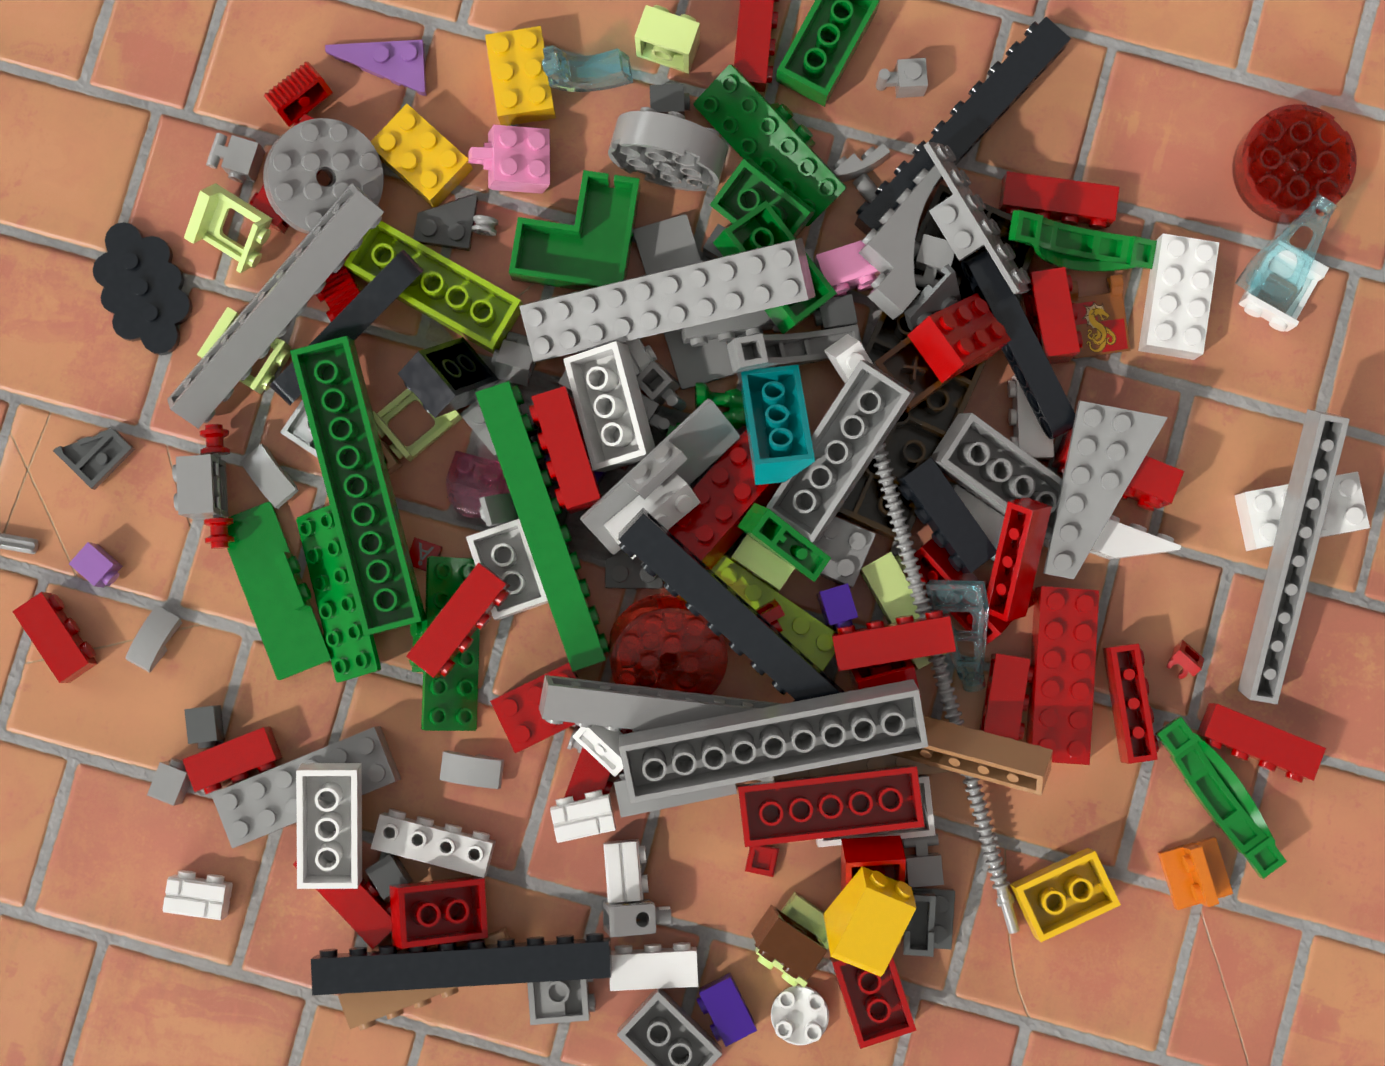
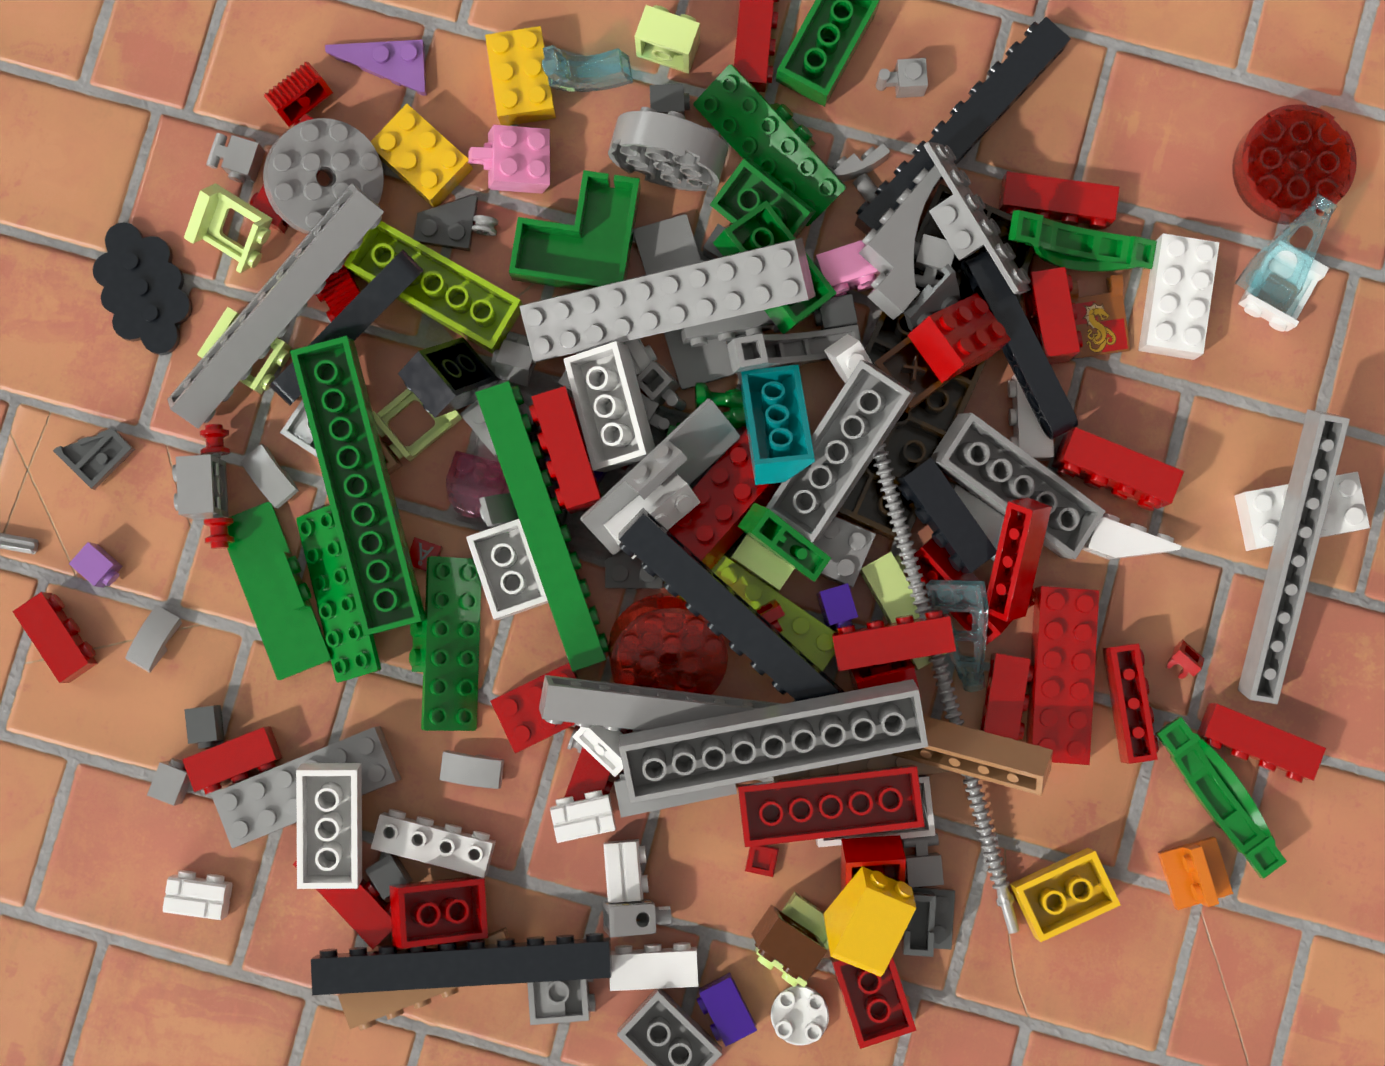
(458, 621): red brick -> none
(1099, 466): light grey wing -> none

